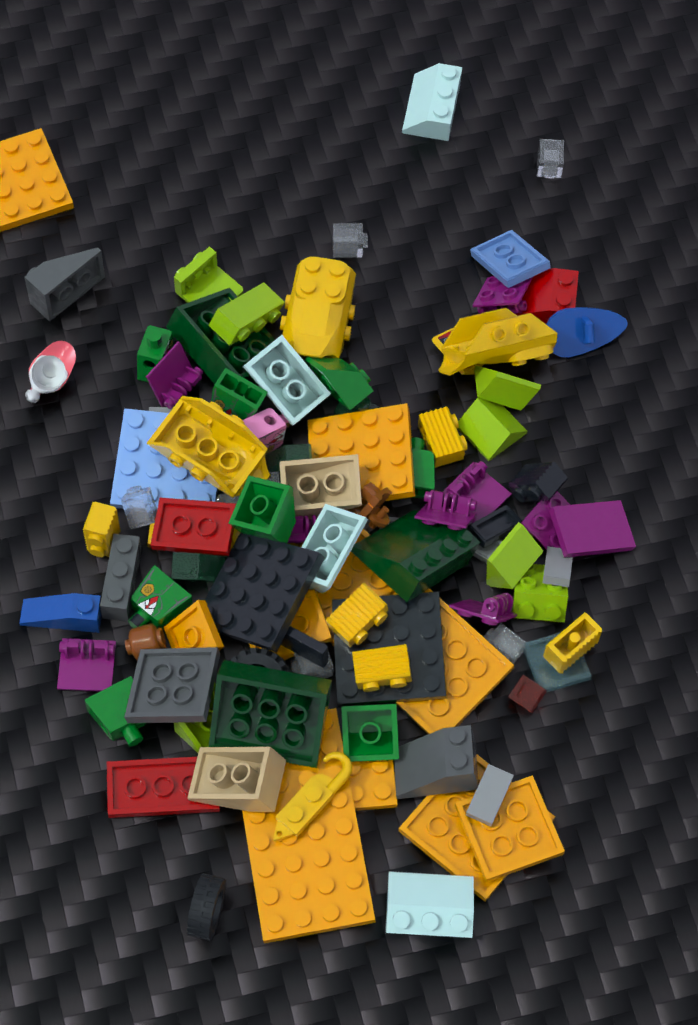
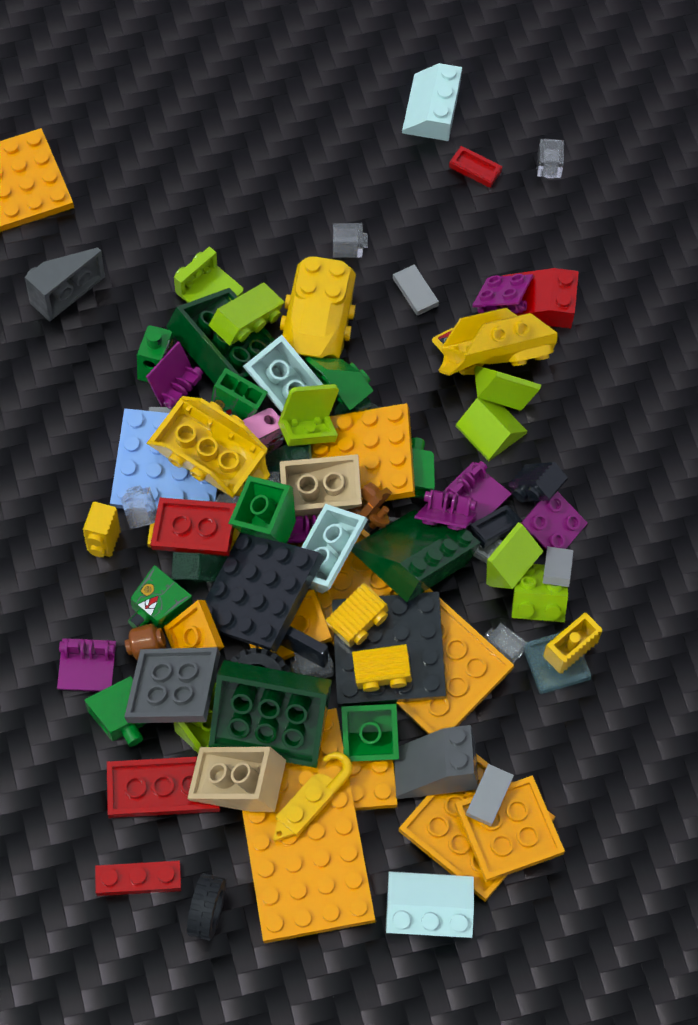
(50, 369): white hair -> none
(63, 611): blue slope -> none
(120, 577): dark grey brick -> none
(138, 878): none -> red plate
(307, 414): none -> lime bracket
(415, 290): none -> light grey tile
(441, 436): yellow brick -> none
(475, 166): none -> red tile
(492, 611): magenta hinge -> none
(510, 258): medium blue tile -> none
(527, 693): clear red plate -> none
(584, 329): blue shield -> none
(592, 528): magenta tile -> none

